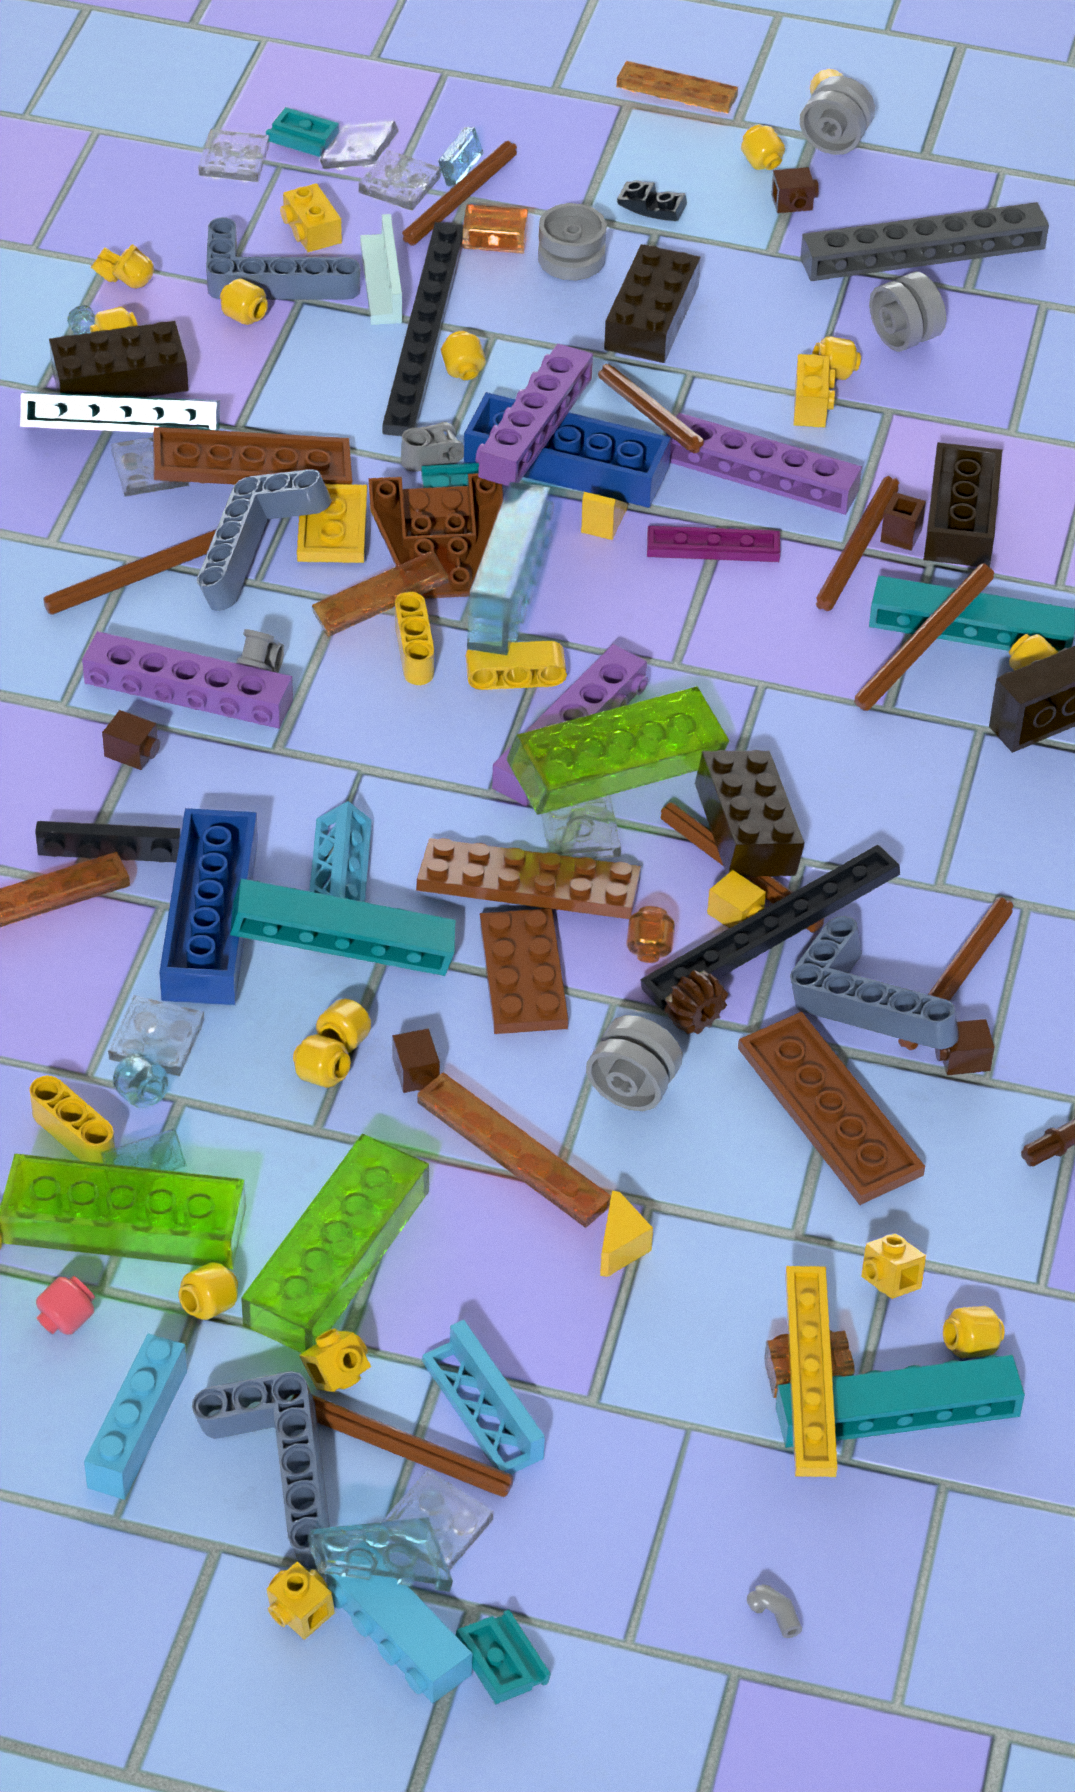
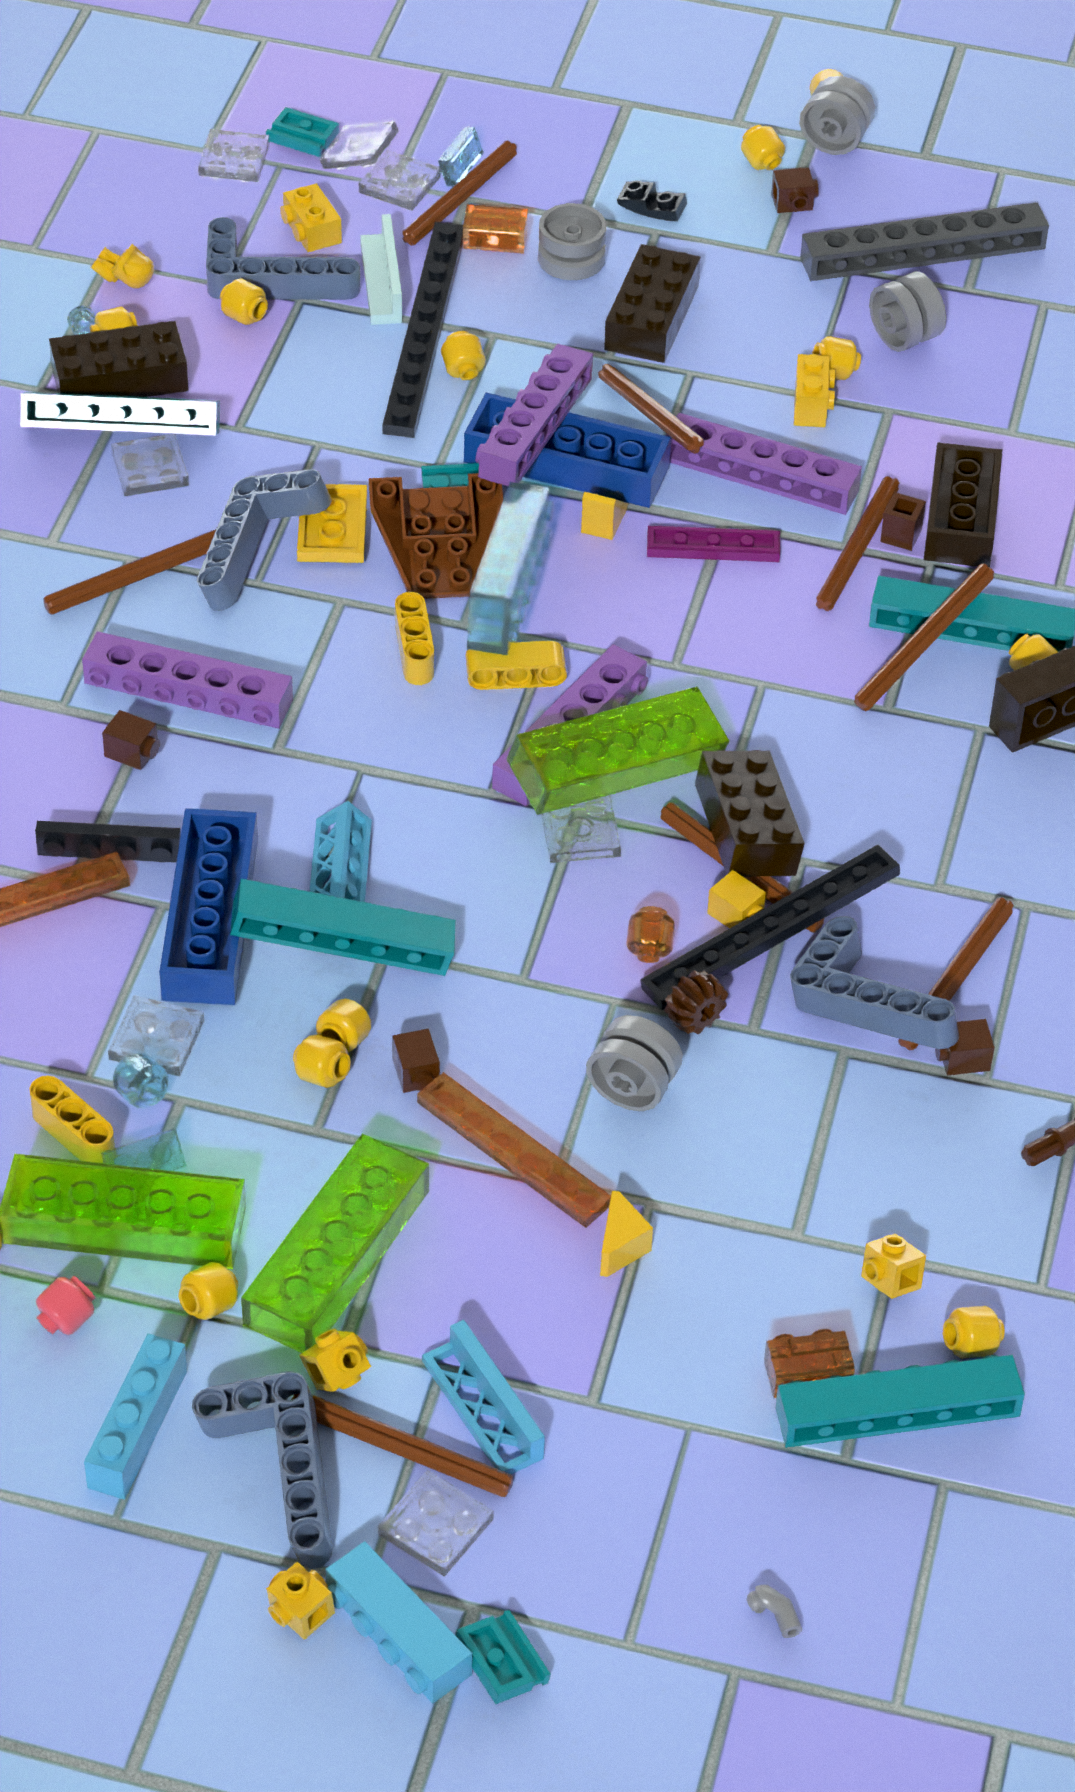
(232, 455): dark orange plate -> none
(261, 651): light grey piece -> none
(379, 593): clear orange plate -> none
(386, 1549): clear light blue wing -> none
(429, 446): light grey piece -> none
(523, 971): dark orange plate -> none
(529, 878): dark orange plate -> none
(677, 87): clear orange plate -> none
(810, 1372): yellow plate -> none
(831, 1108): dark orange plate -> none

